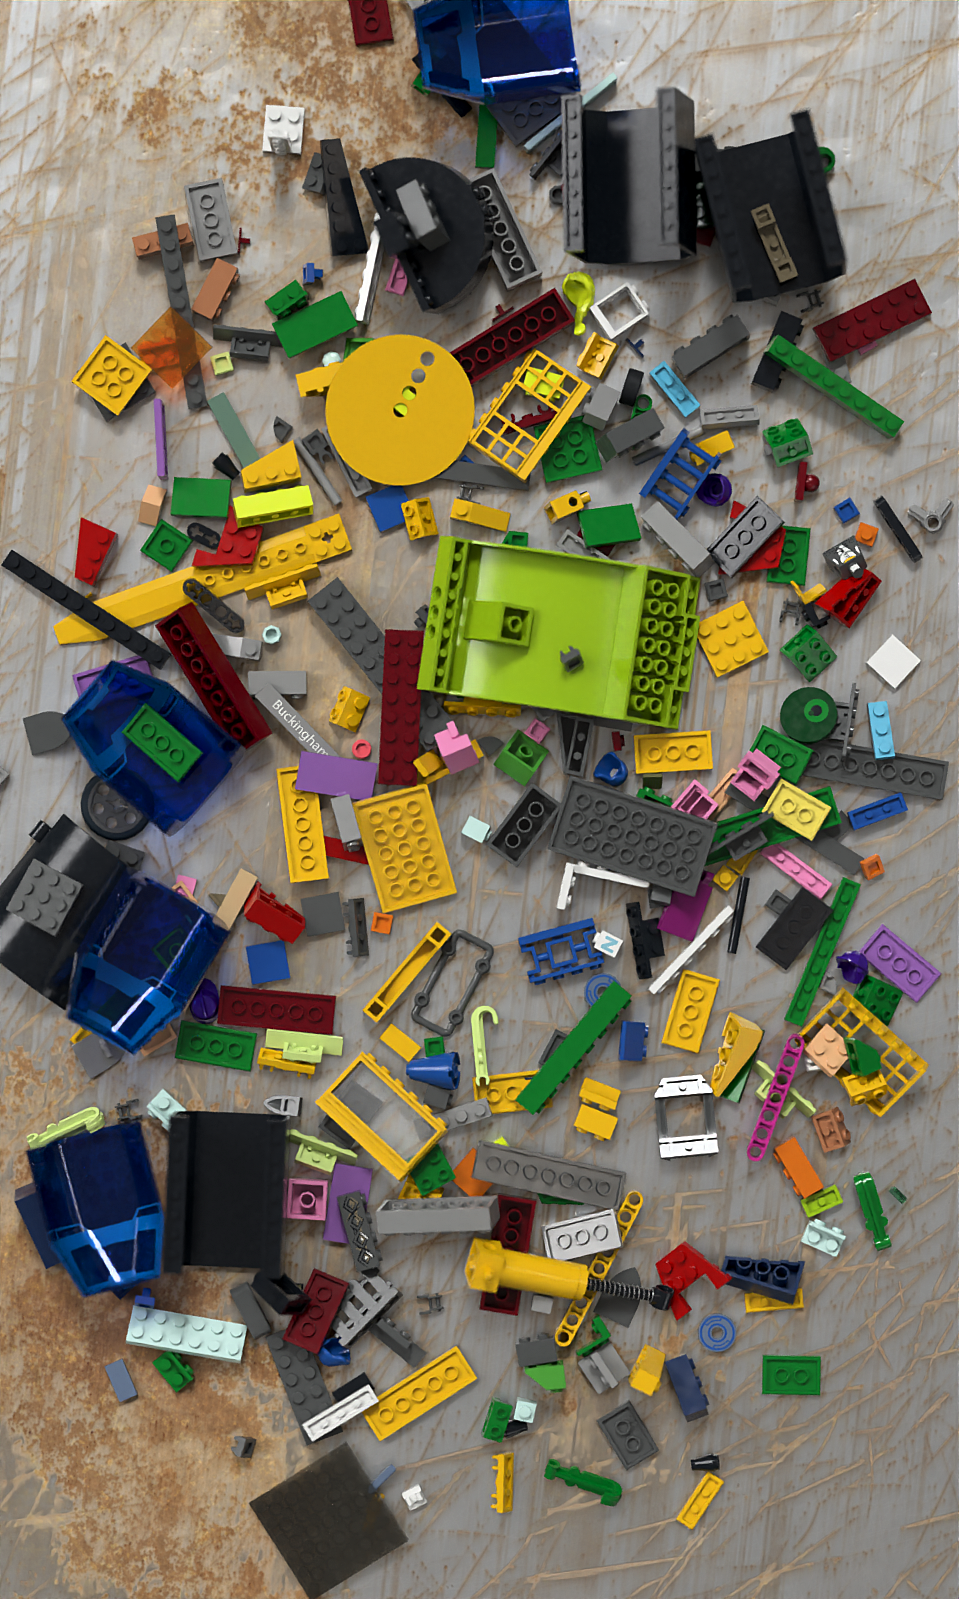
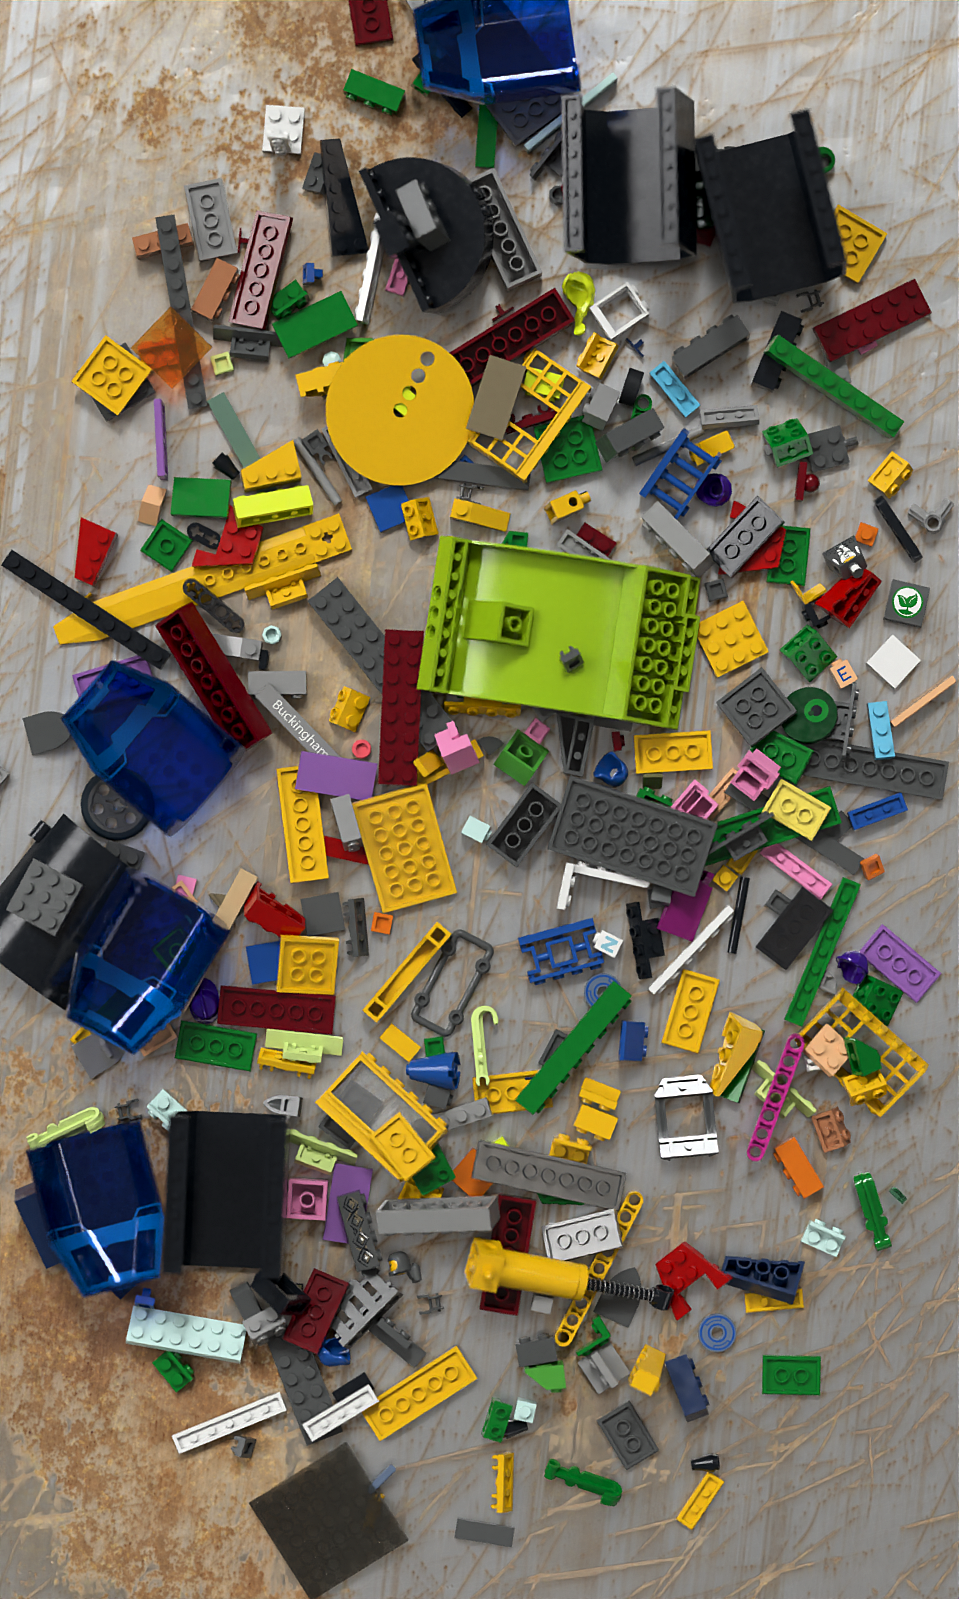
(121, 1380): sand blue tile -> none
(162, 742): green tile -> none
(229, 1422): none -> white plate
(260, 270): none -> plate
(264, 657): none -> black tile
(265, 1325): none -> light grey bracket
(281, 429): dark grey tile -> none
(307, 964): none -> yellow plate
(373, 92): none -> green brick
(400, 1265): none -> dark grey piece
(402, 1147): none -> yellow tile
(414, 1497): white tile -> none
(422, 612): dark grey tile -> none
(484, 1532): none -> dark grey tile
(496, 397): none -> dark tan tile
(570, 1149): none -> yellow bracket
(609, 525): green tile -> none
(756, 707): none -> dark grey plate
(773, 243): dark tan slope -> none
(797, 605): dark grey piece -> none
(821, 1200): lime plate -> none
(828, 448): none -> dark grey plate
(842, 673): none -> light nougat brick
(846, 510): blue tile -> none
(860, 242): none -> yellow plate
(891, 475): none -> yellow bracket
(906, 603): none -> slope
(923, 701): none -> light nougat tile

